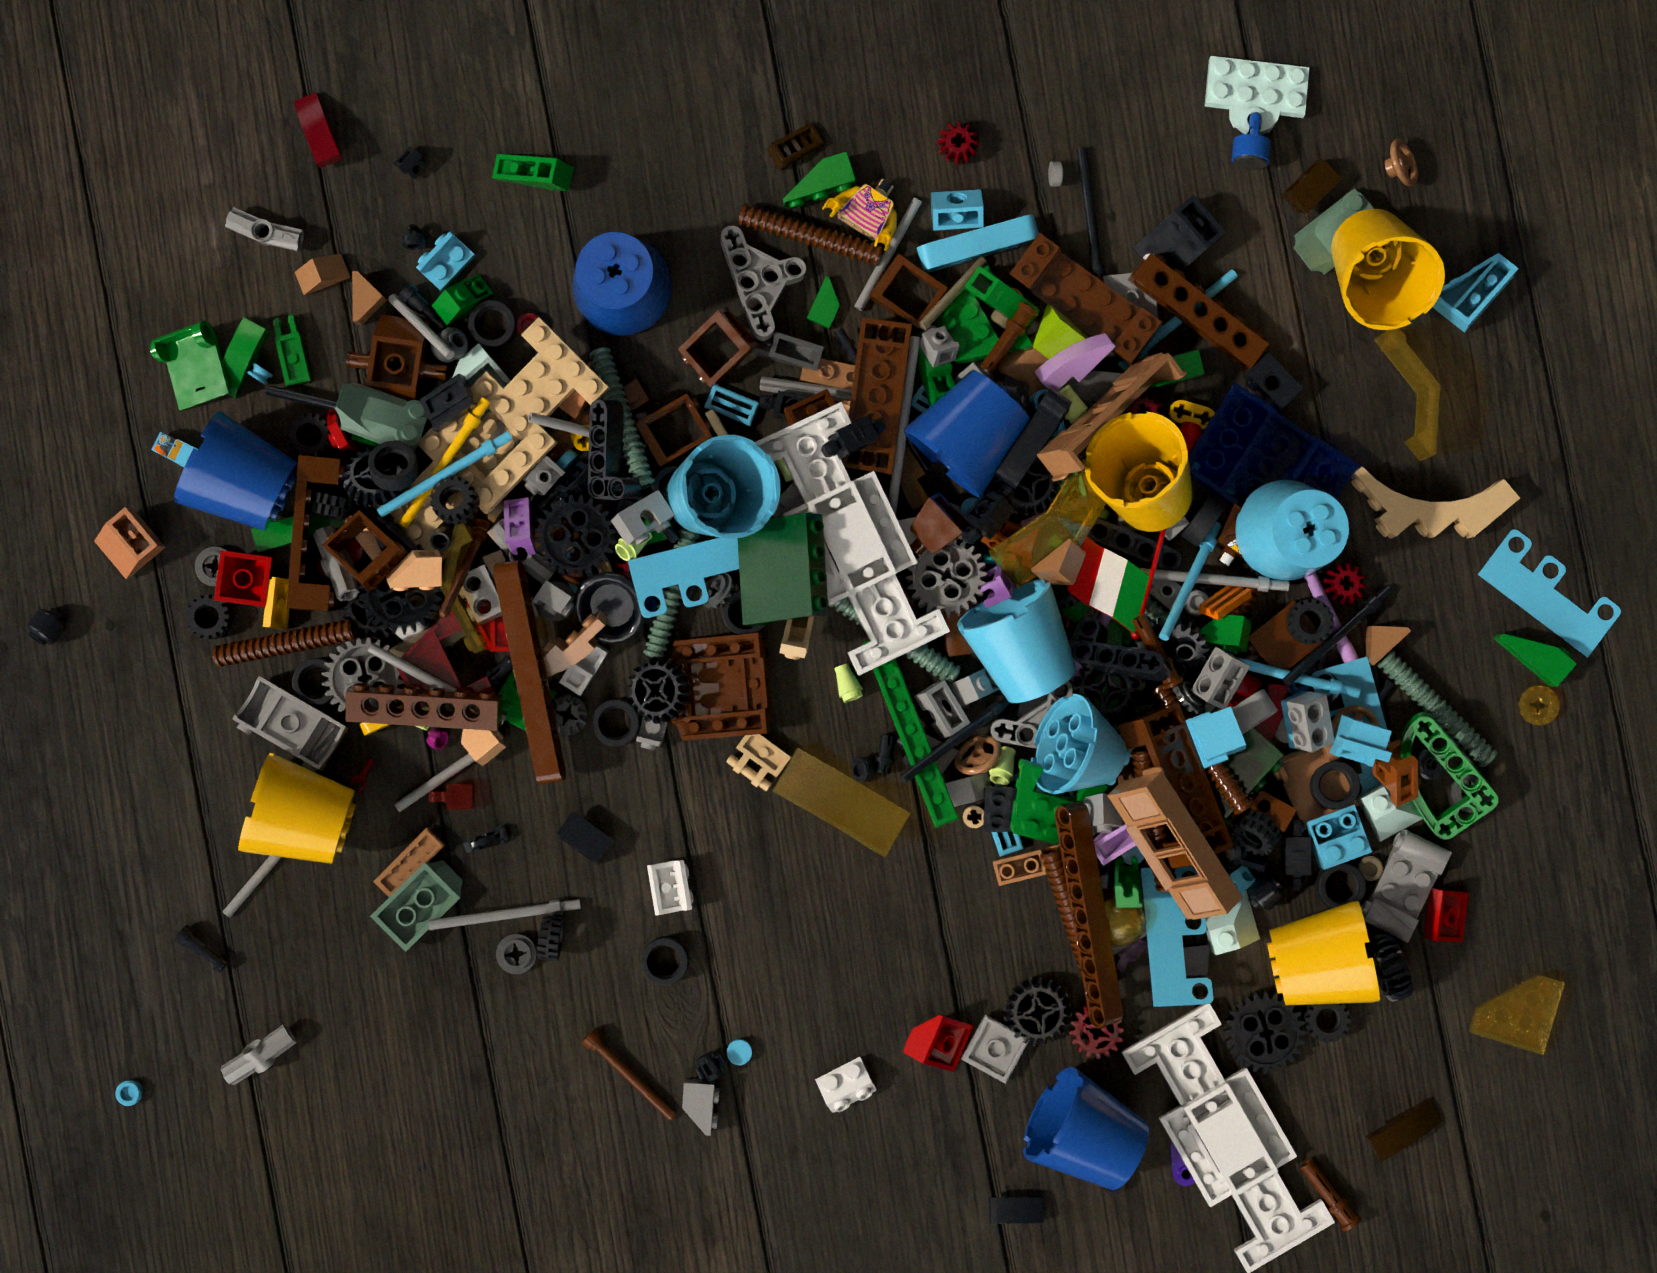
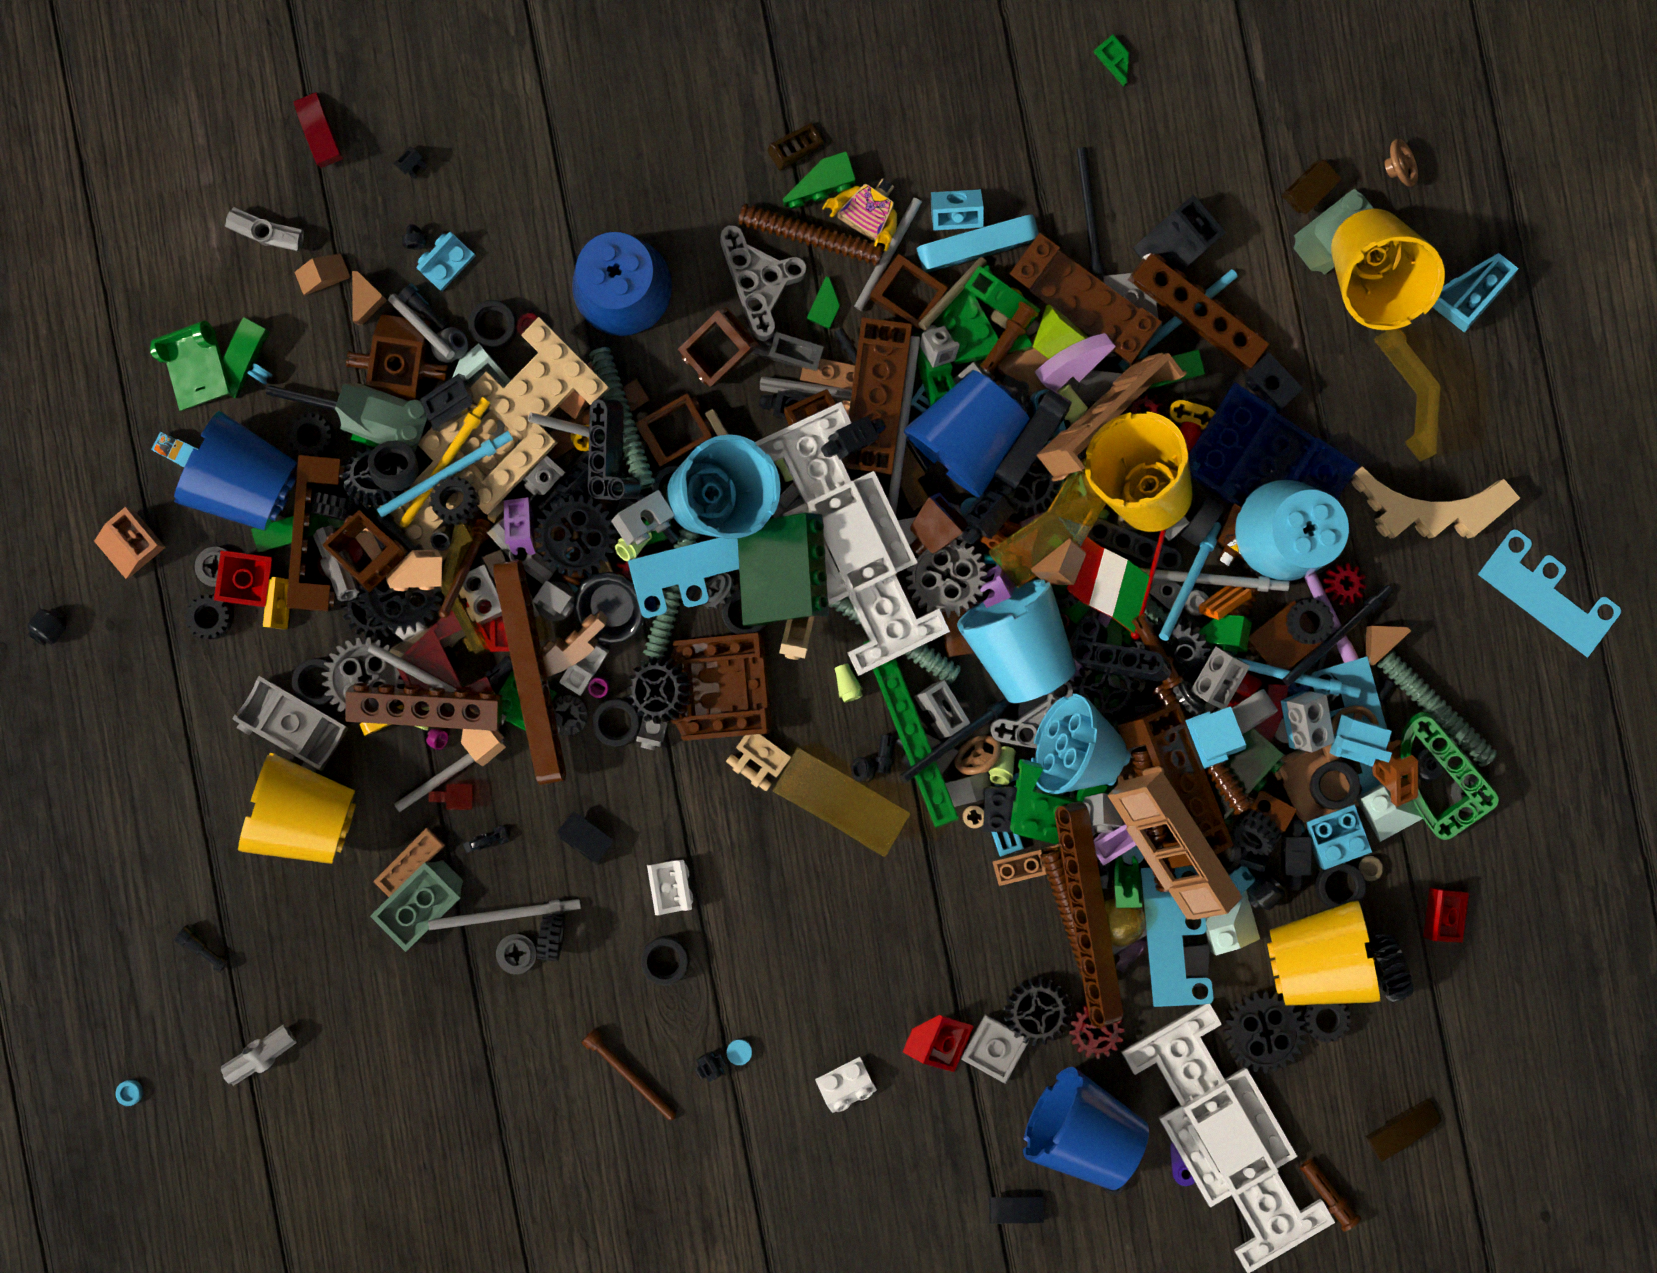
(250, 885): light grey bar -> none
(284, 643): reddish brown piece -> none
(291, 353): green hinge -> none
(338, 437): red wing -> none
(361, 778): dark red hand -> none
(461, 299): green slope -> none
(533, 171): green slope -> none
(566, 459): medium azure tile -> none
(597, 691): none -> magenta hinge
(699, 1103): light grey slope -> none
(751, 413): medium azure tile -> none
(949, 137): dark red gear -> none
(973, 687): light grey slope -> none
(1055, 174): light grey tile -> none
(1114, 57): none -> green tile
(1255, 99): light aqua plate -> none
(1404, 885): light grey piece -> none
(1520, 1014): clear yellow plate -> none
(1543, 660): green slope -> none
(1546, 697): clear yellow gear -> none

